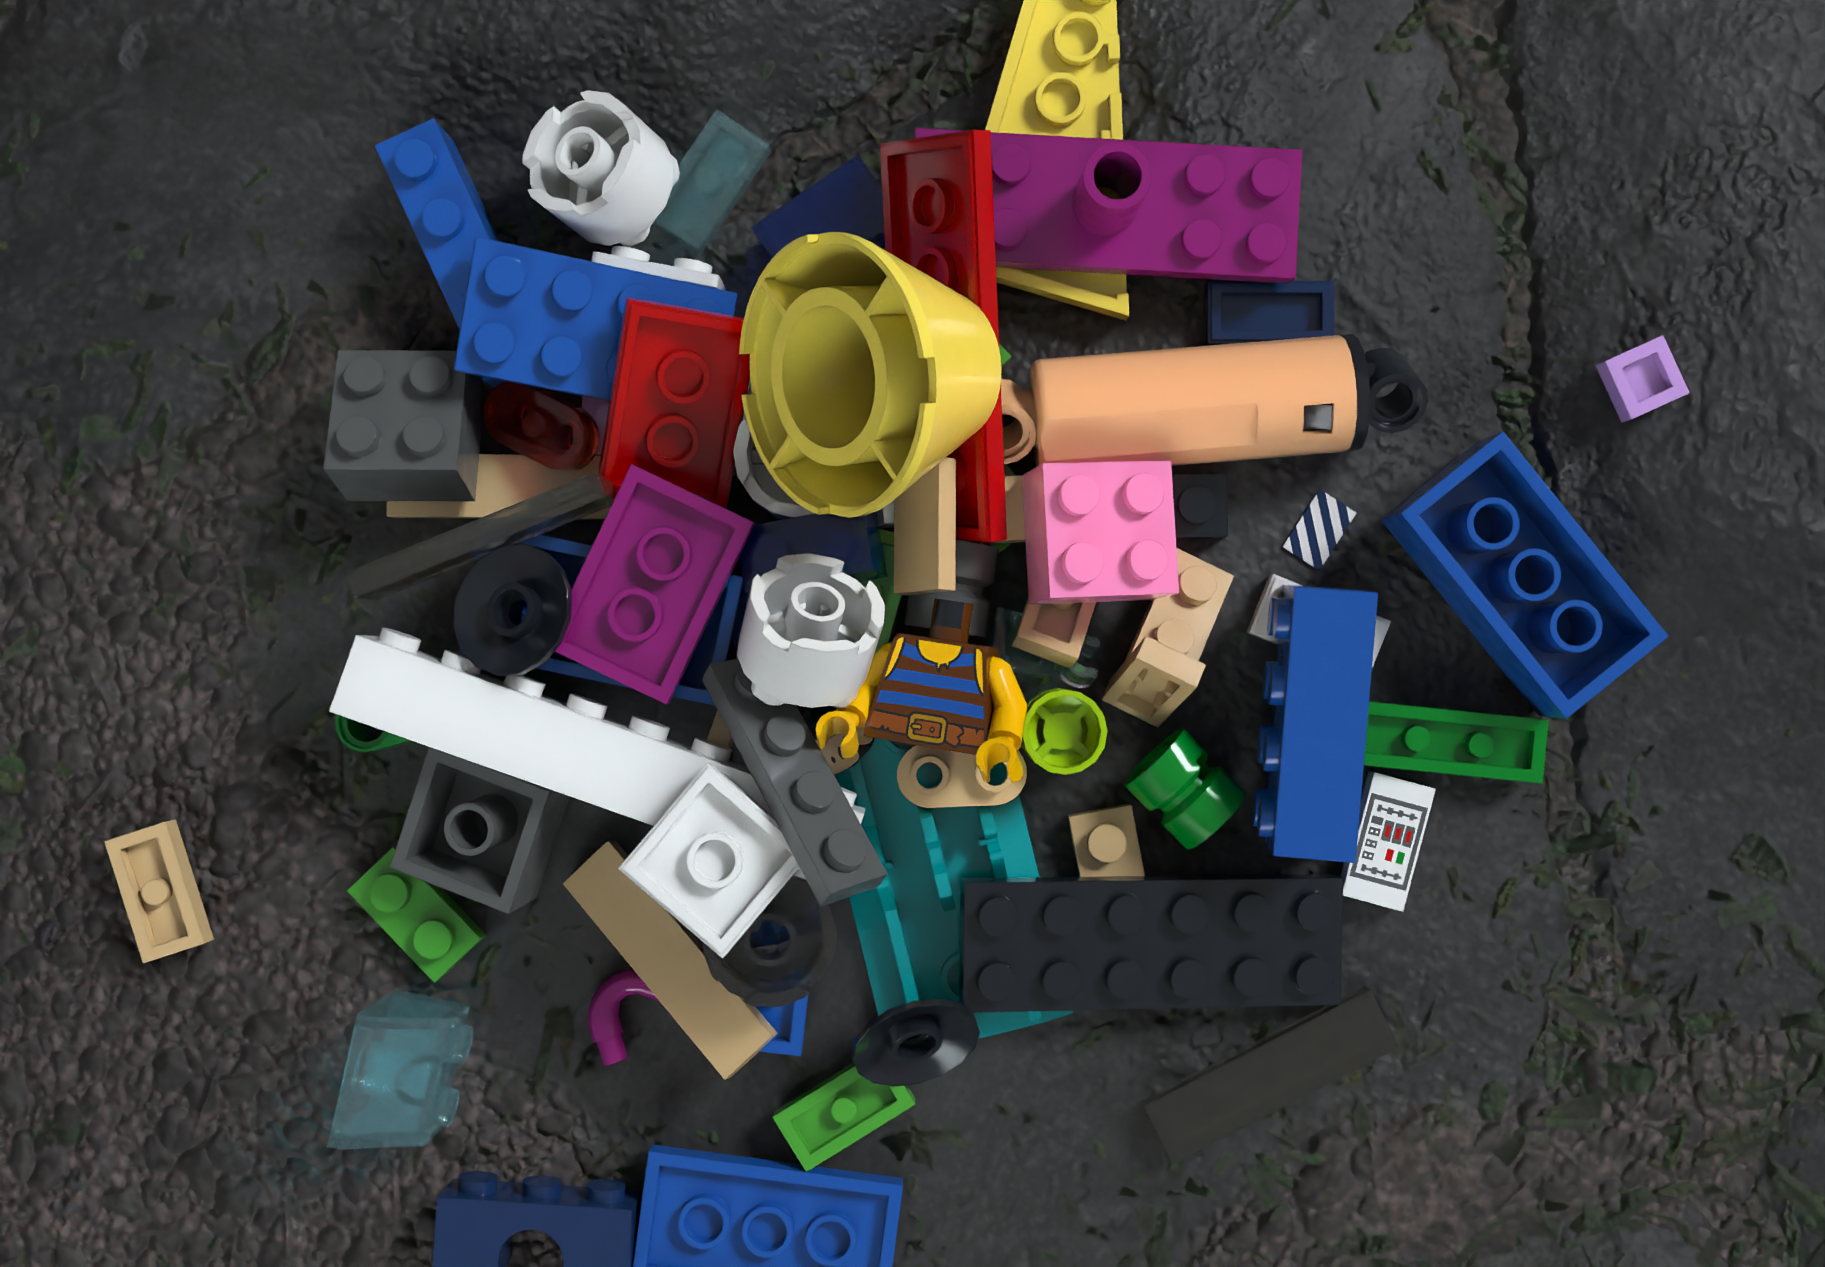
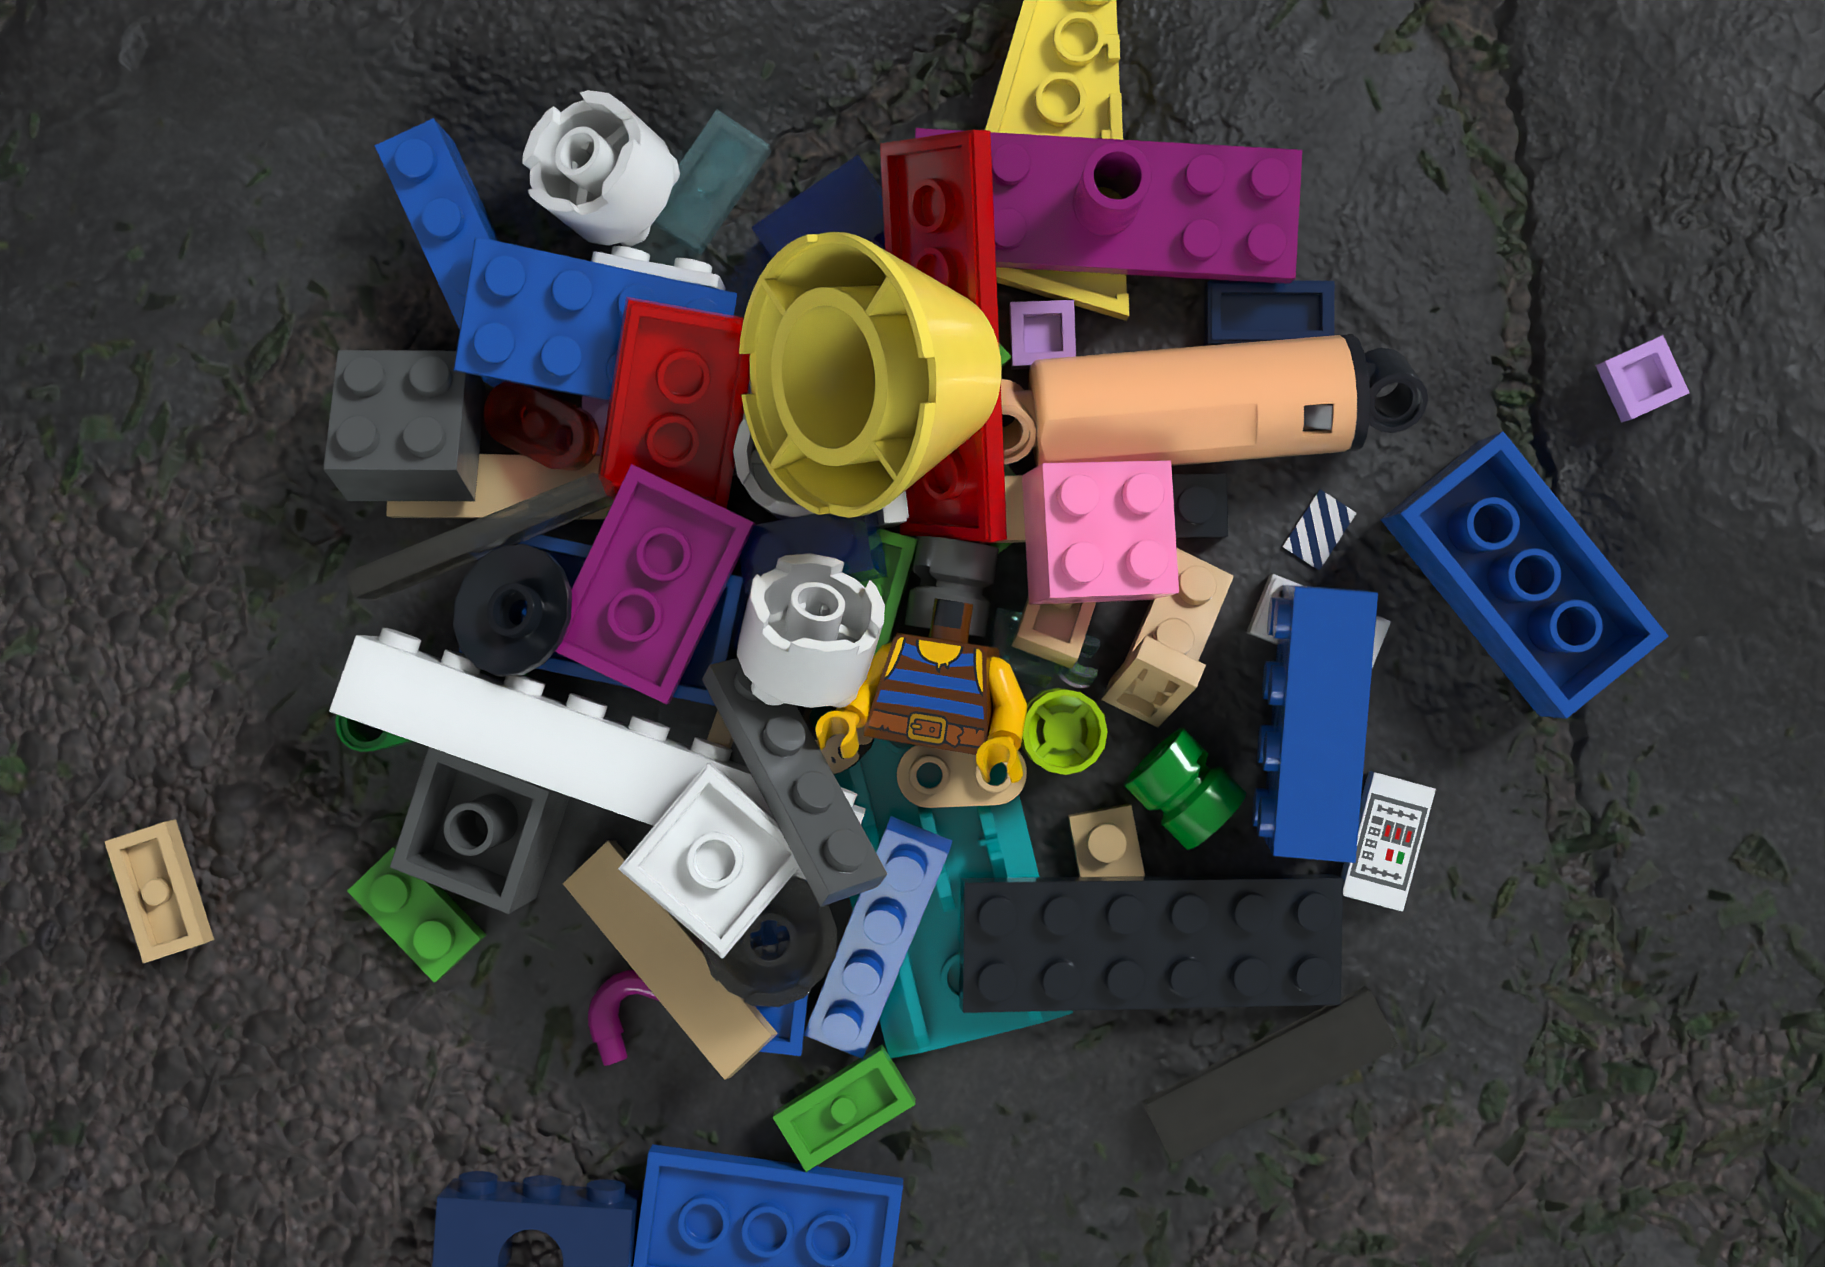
(401, 1072): clear light blue slope -> none
(878, 938): none -> plate
(915, 1042): black dish -> none
(926, 533): tan tile -> none
(1041, 331): none -> lavender plate
(1456, 742): green plate -> none

